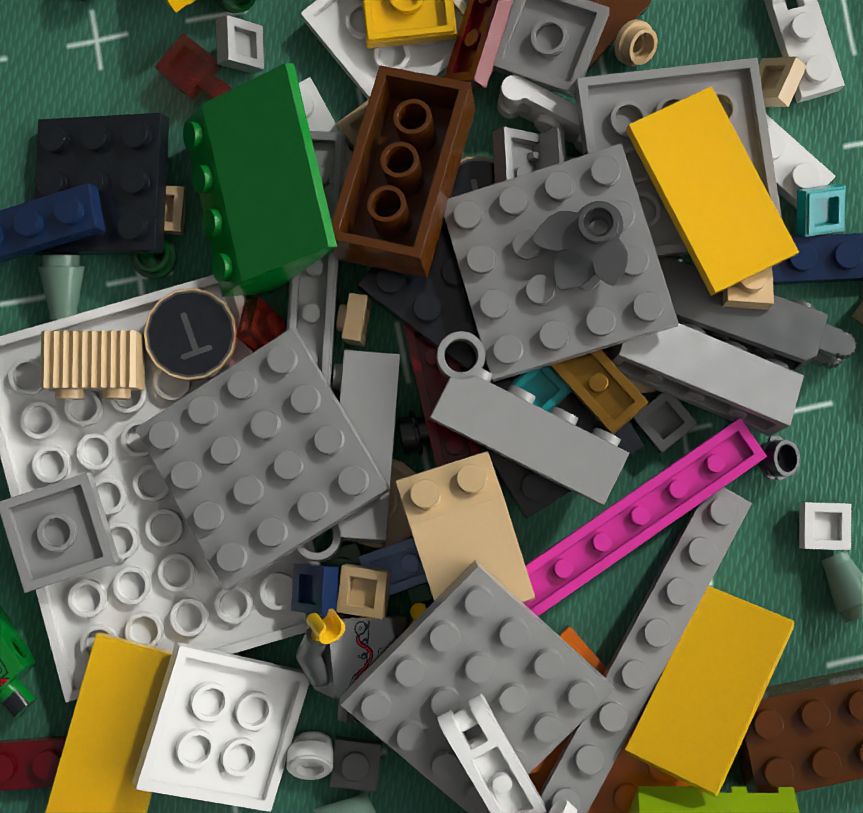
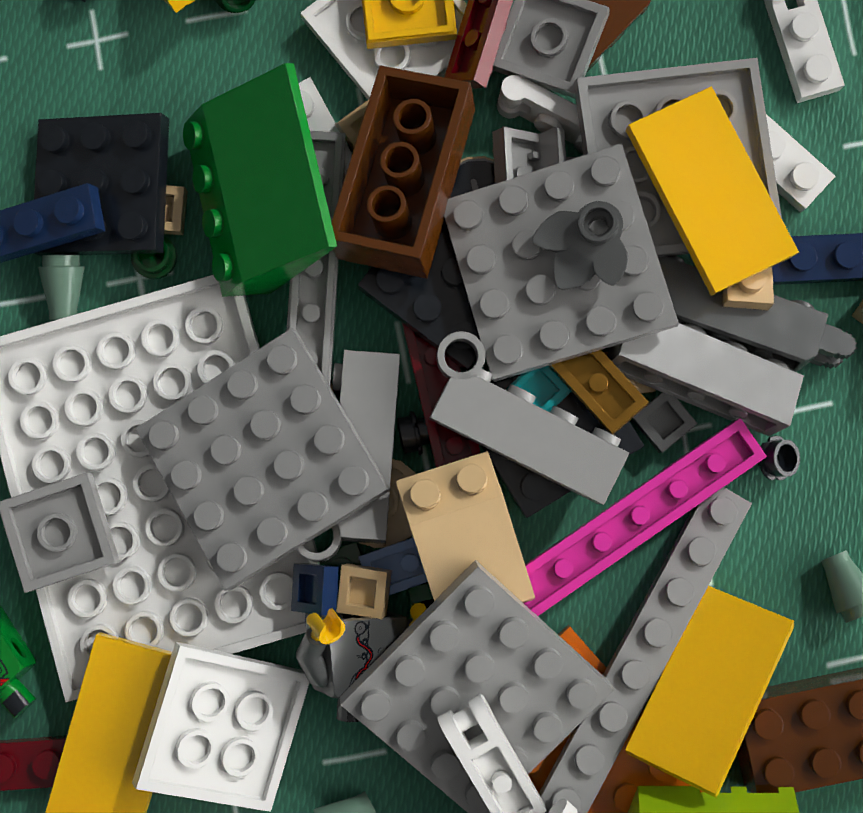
(92, 362): tan brick -> none
(191, 69): clear red plate -> none
(191, 334): black tile -> none
(239, 44): light grey plate -> none
(259, 324): clear red plate -> none
(310, 755): white tile -> none
(354, 319): tan plate -> none
(356, 763): dark grey plate -> none
(635, 43): tan plate -> none
(780, 79): tan plate -> none
(820, 210): teal tile -> none
(825, 526): white plate -> none

